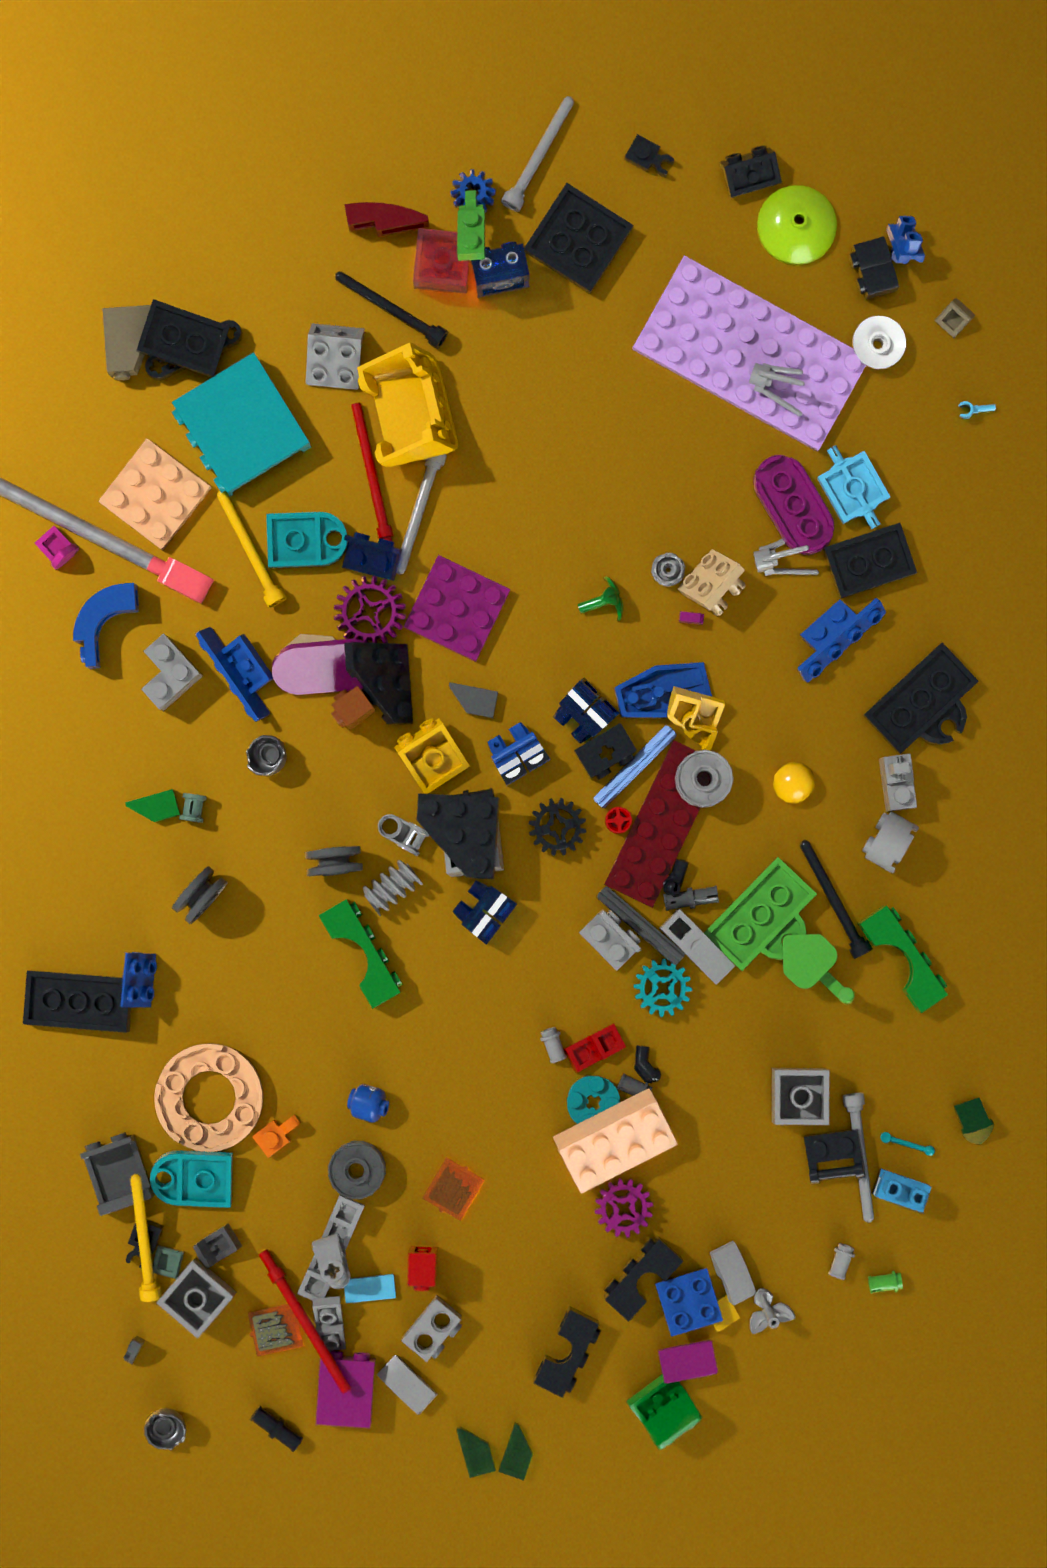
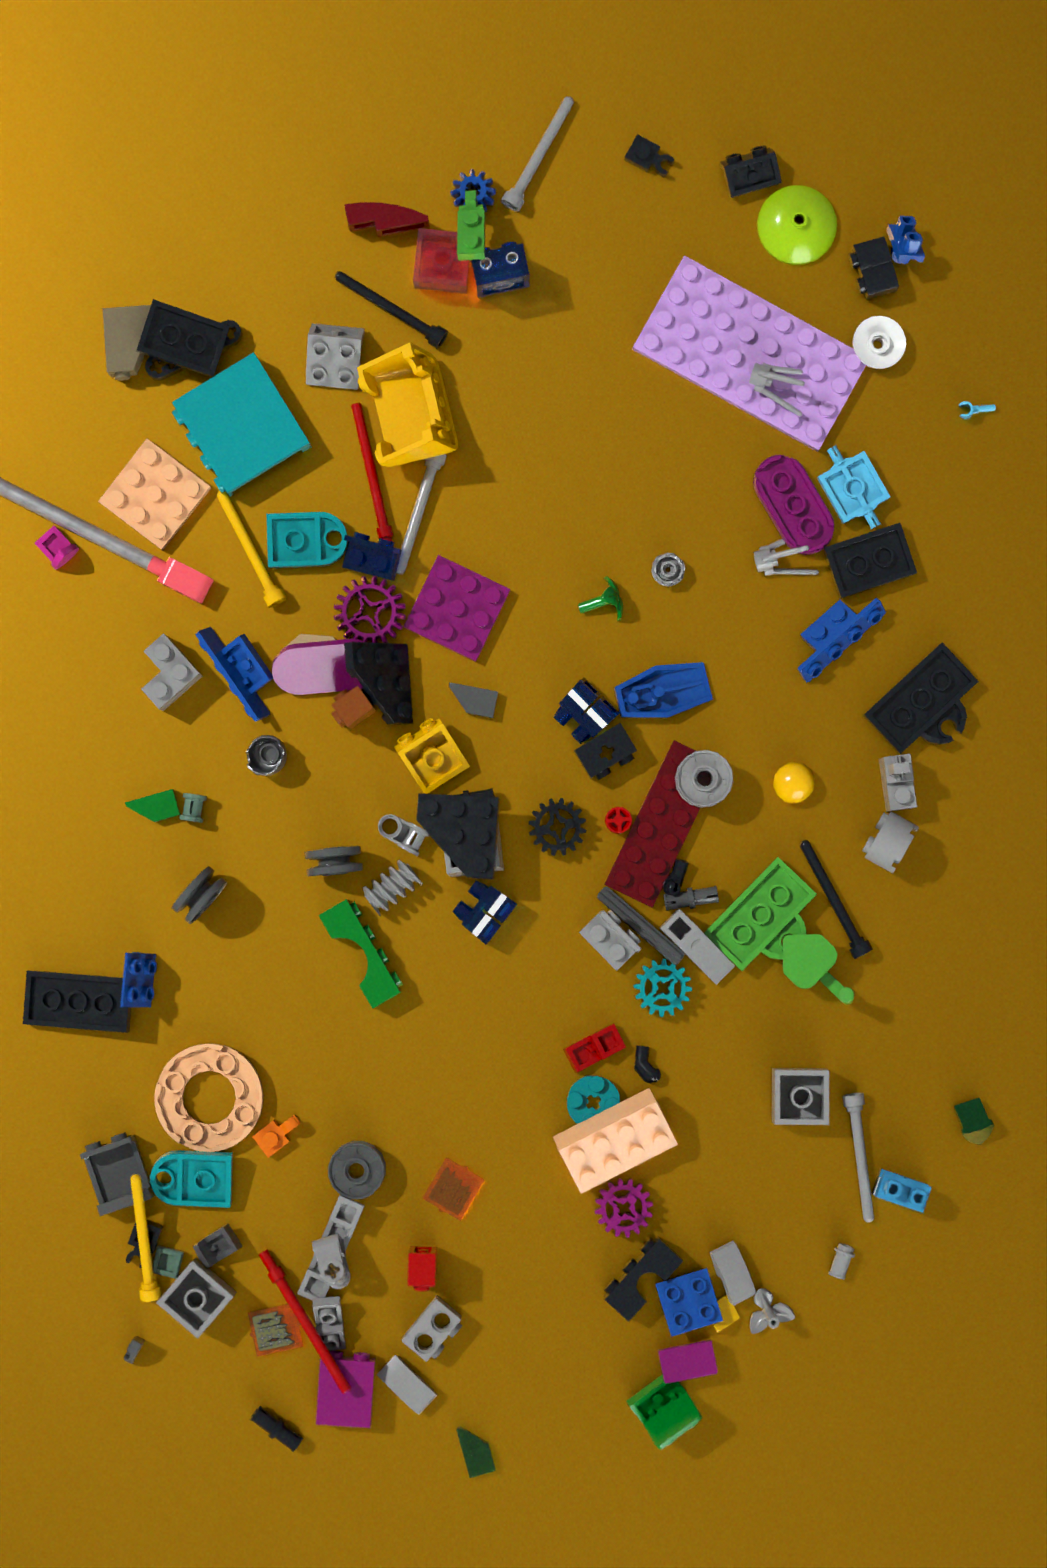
(96, 611): blue arch -> none
(165, 1429): flat silver hair -> none
(368, 1103): blue head -> none
(370, 1288): medium azure piece -> none
(516, 1455): clear green tile -> none
(526, 746): hips -> none
(553, 1044): light grey pin -> none
(558, 1374): black arch -> none
(578, 238): black plate -> none
(631, 1085): dark grey pin -> none
(634, 767): light blue axle -> none
(690, 617): magenta piece -> none
(695, 715): yellow slope -> none
(712, 580): tan plate -> none
(832, 1147): black plate -> none
(885, 1282): bright green pin -> none
(886, 1137): teal hinge -> none
(923, 986): green arch -> none
(955, 317): dark tan slope -> none

